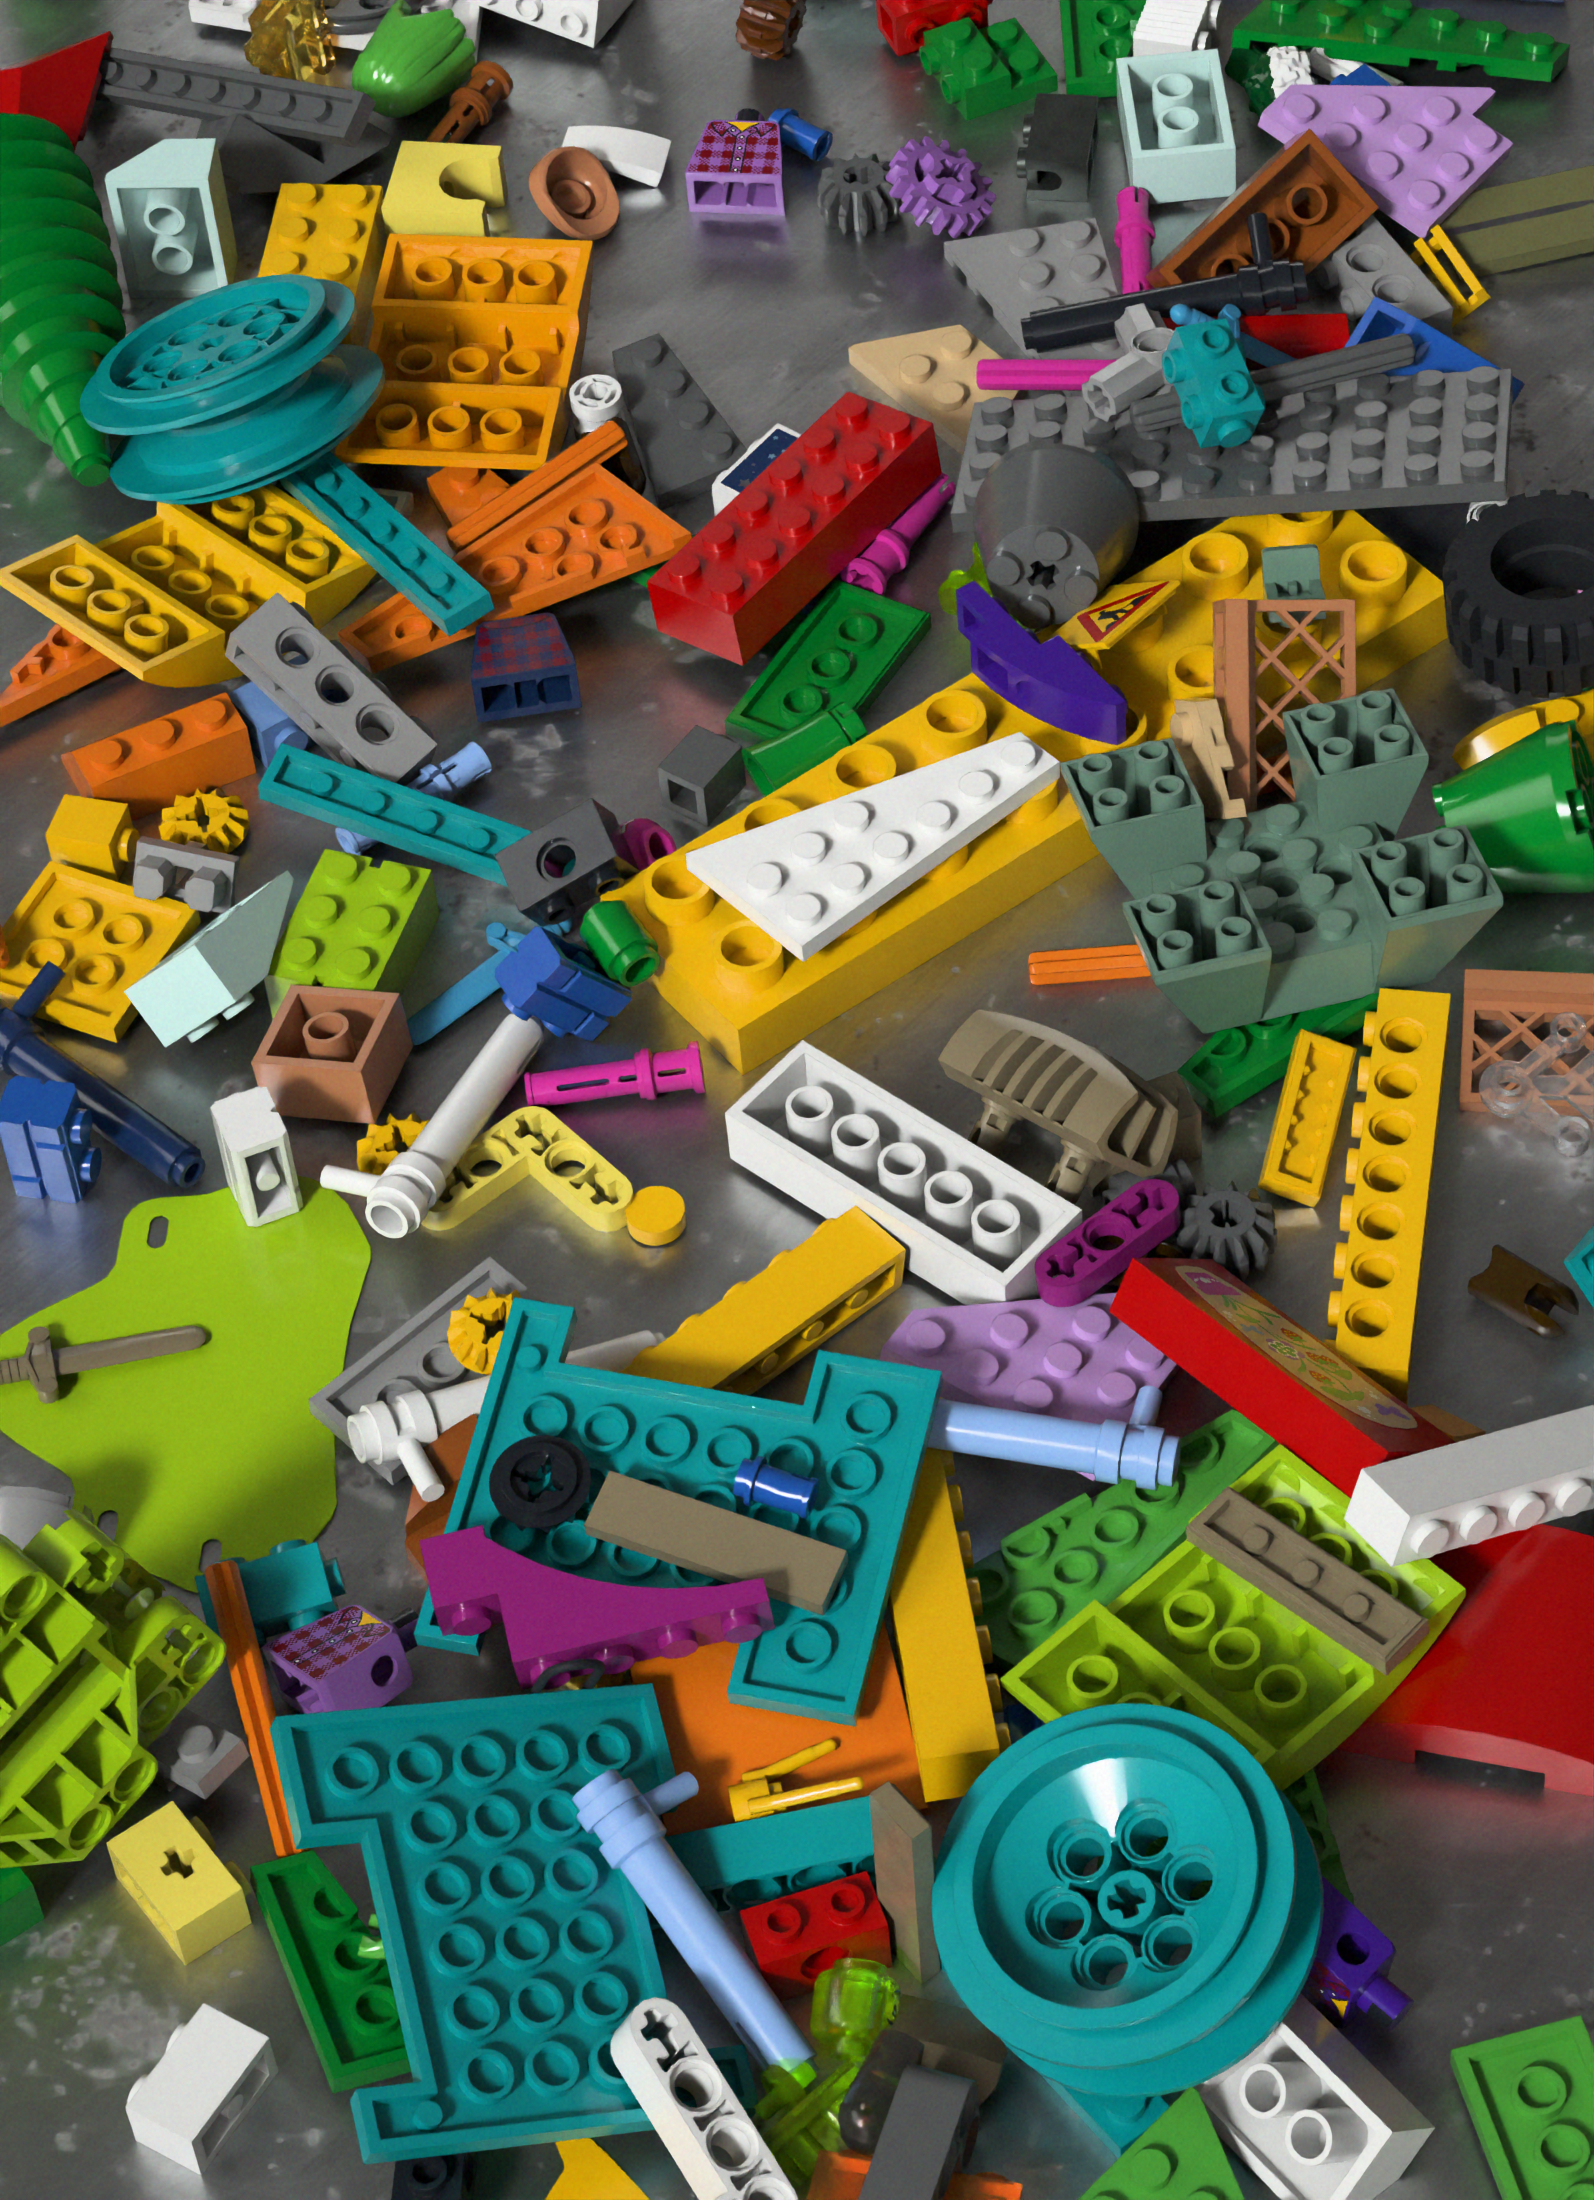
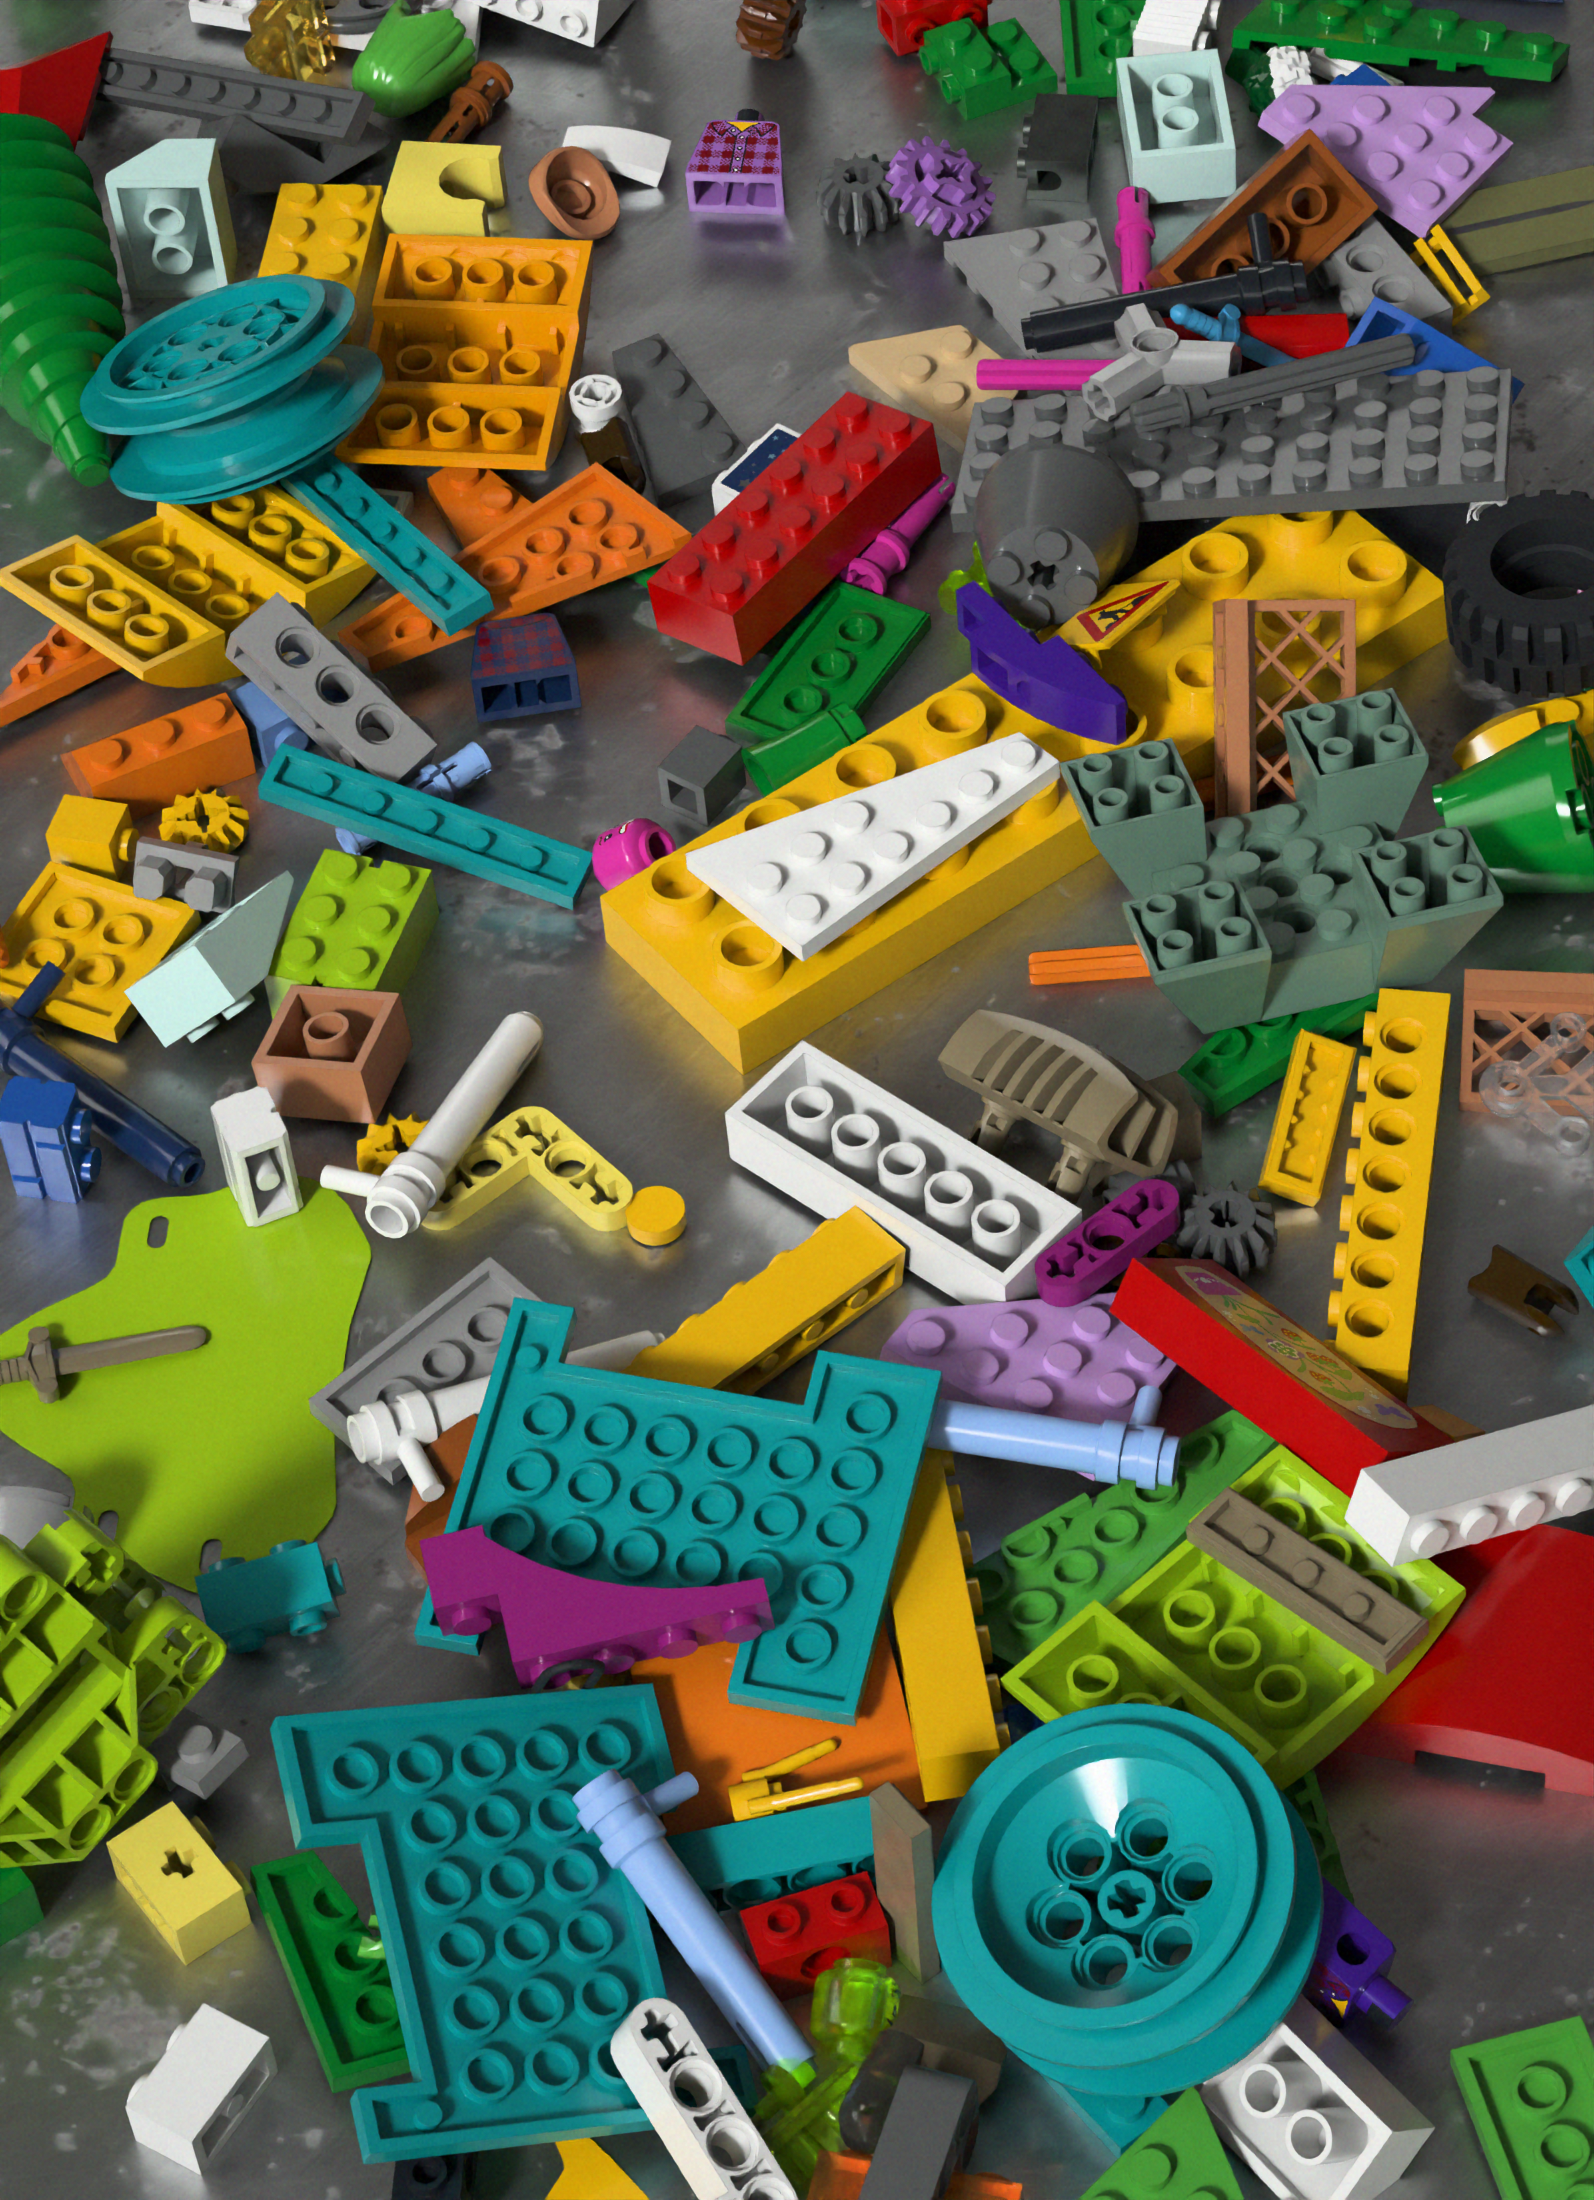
(252, 1694): orange axle -> none
(344, 1660): medium lavender torso -> none
(468, 1330): yellow gear -> none
(472, 987): dark azure sword -> none
(530, 1460): black gear -> none
(537, 862): black brick -> none
(544, 1089): dark pink pin -> none
(560, 986): blue brick -> none
(594, 447): orange axle -> none
(620, 942): green brick -> none
(716, 1542): dark tan tile -> none
(775, 1487): blue pin -> none
(801, 134): blue pin -> none
(1202, 745): tan wing -> none
(1213, 383): teal brick -> none
(1292, 575): sand green bracket -> none

